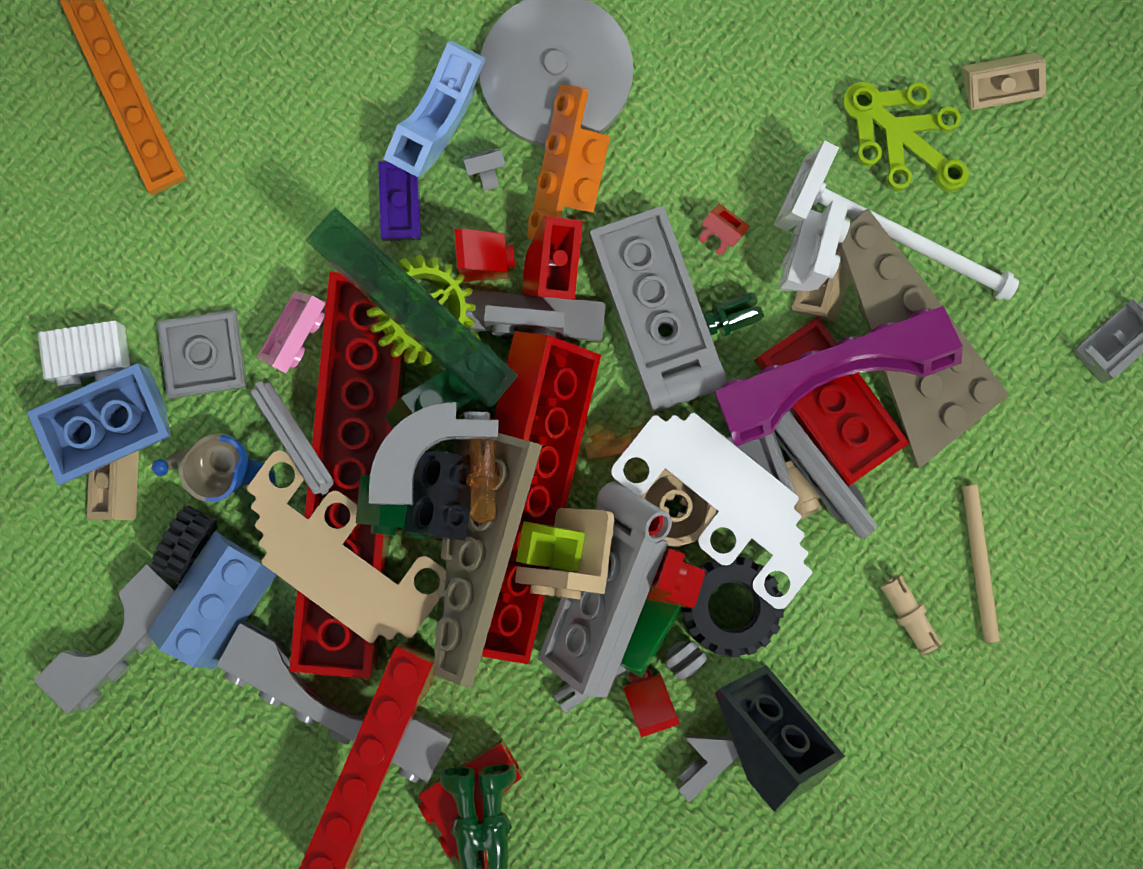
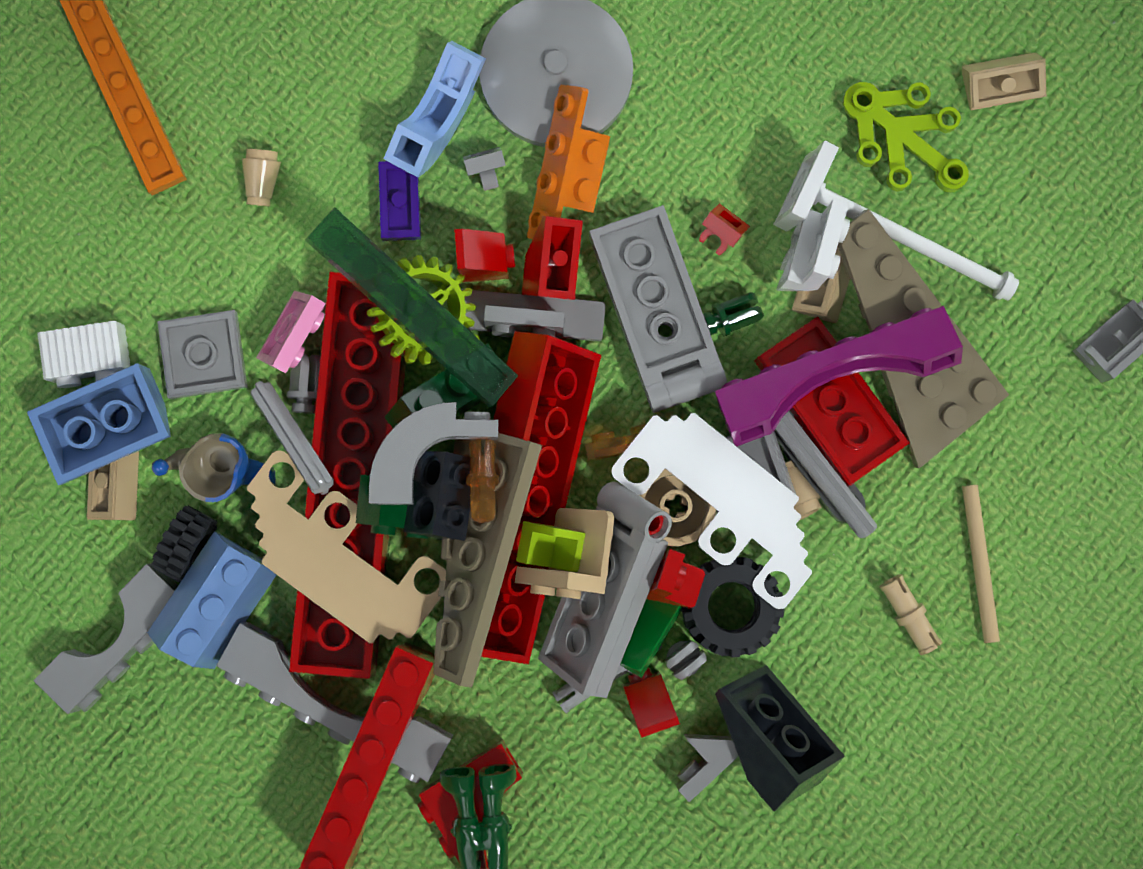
(260, 175): none -> tan cone
(304, 384): none -> light grey arm

